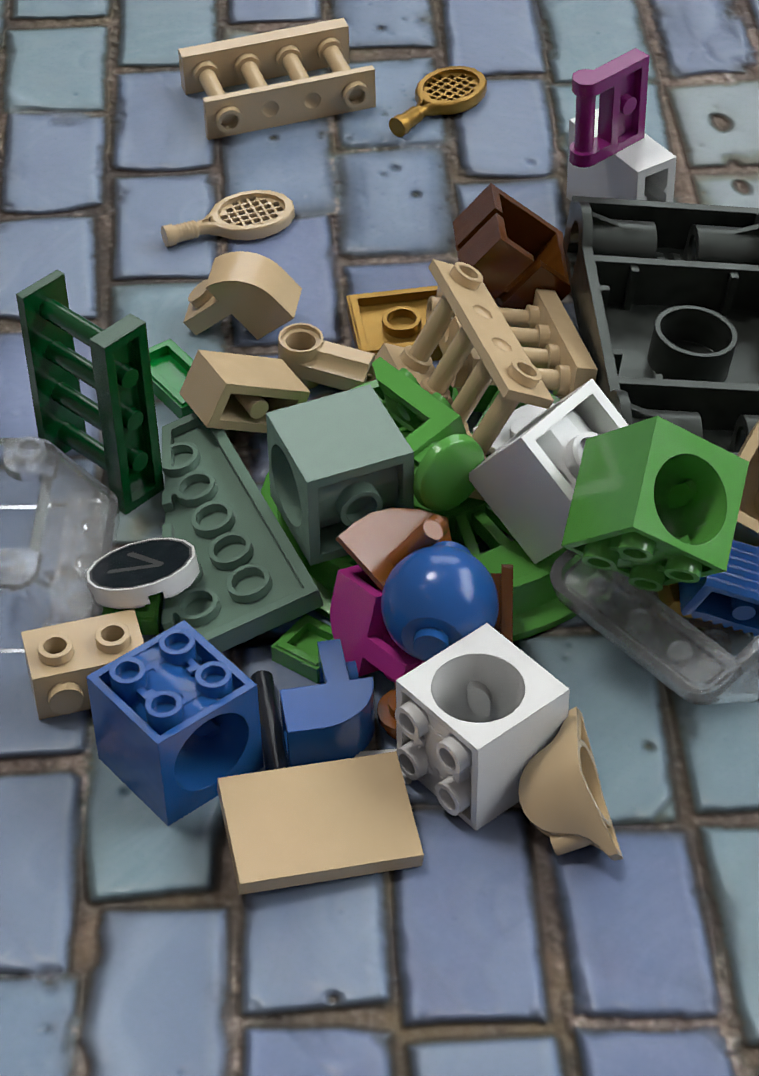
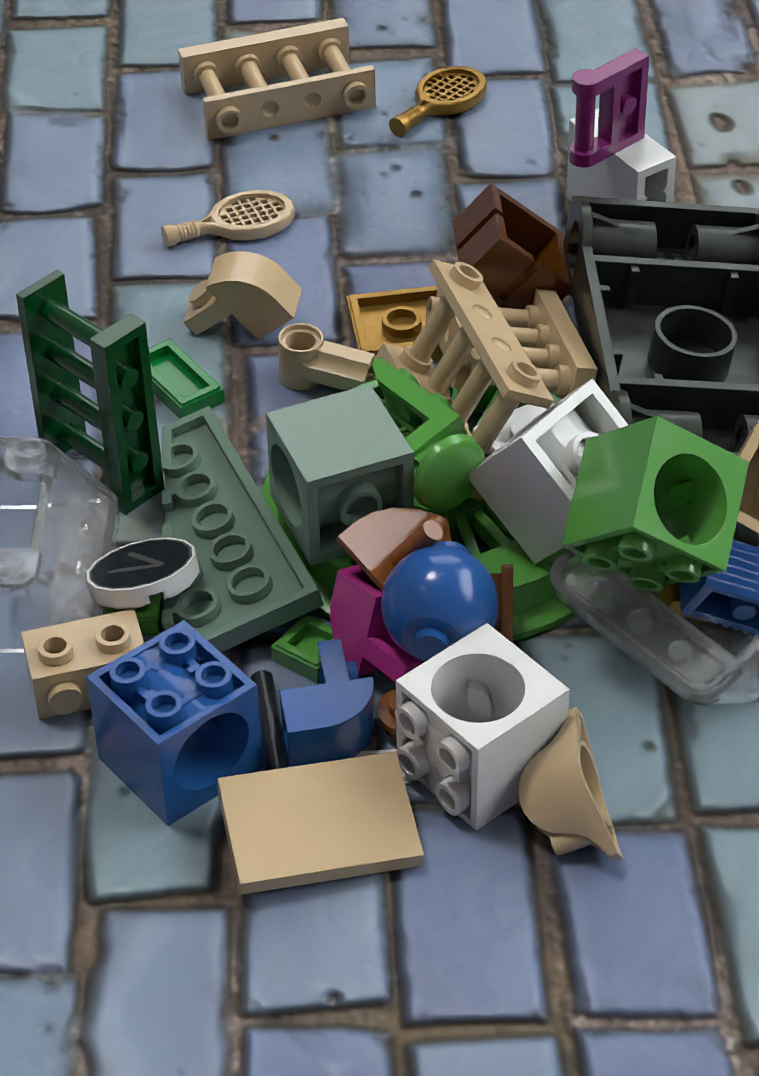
(240, 389): tan brick -> none

